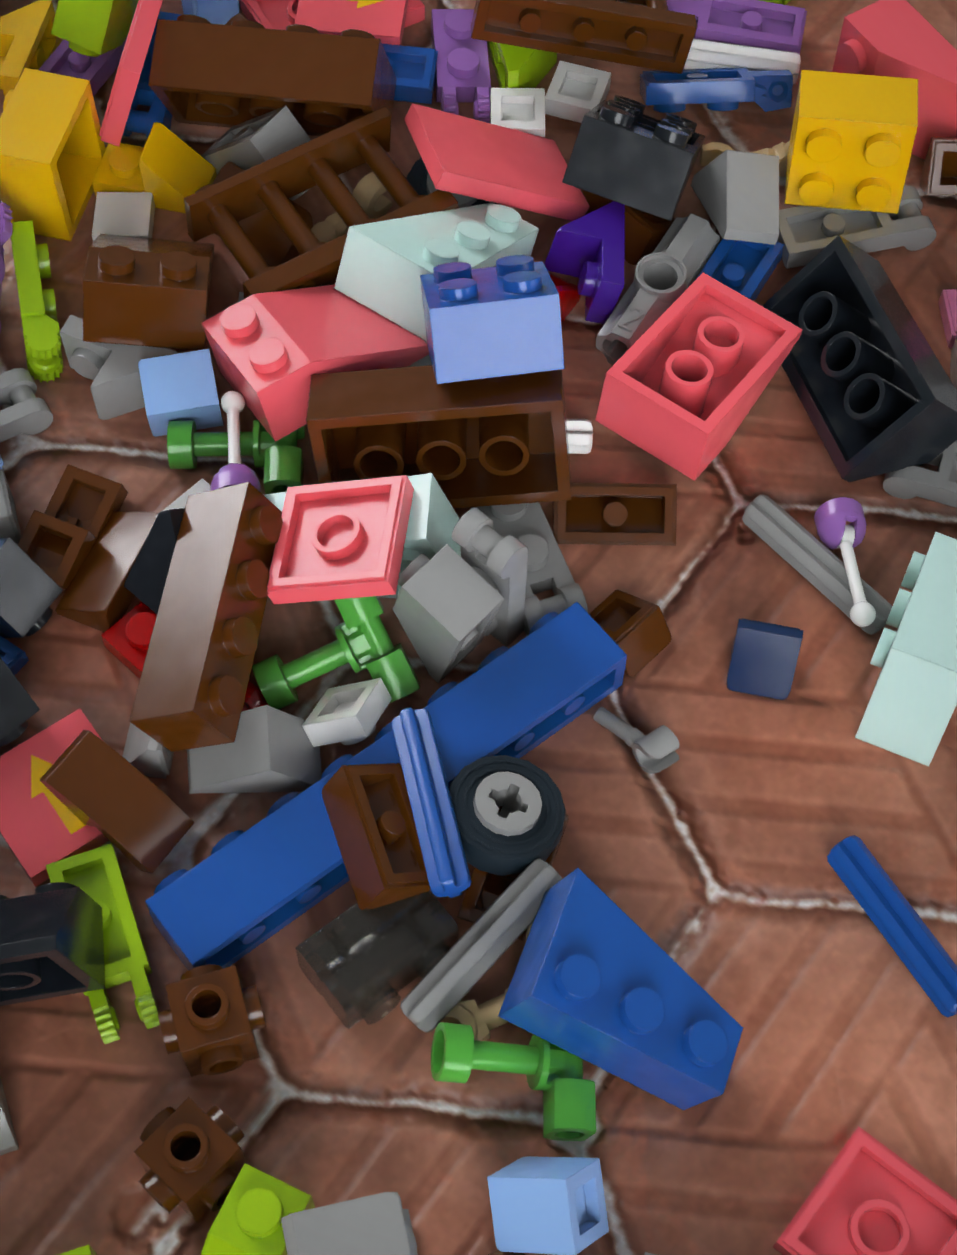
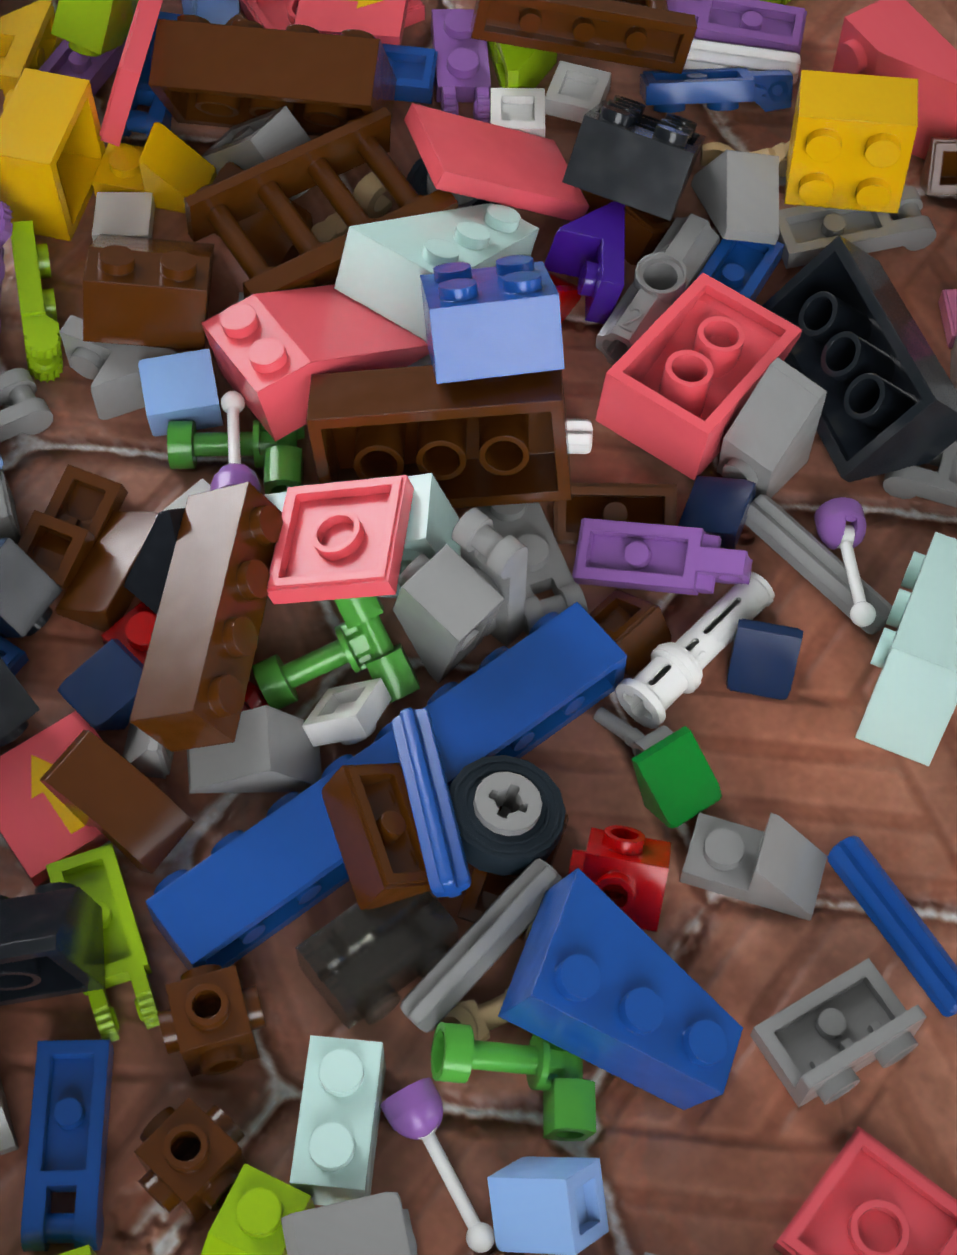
(67, 1143): none -> blue plate
(105, 687): none -> dark blue slope
(338, 1119): none -> light aqua brick
(417, 1115): none -> hinge
(627, 870): none -> red brick
(656, 558): none -> medium lavender hinge
(676, 779): none -> green slope
(679, 665): none -> white pin
(719, 507): none -> dark blue slope
(756, 866): none -> light grey slope
(773, 430): none -> light grey slope
(835, 1033): none -> light grey bracket

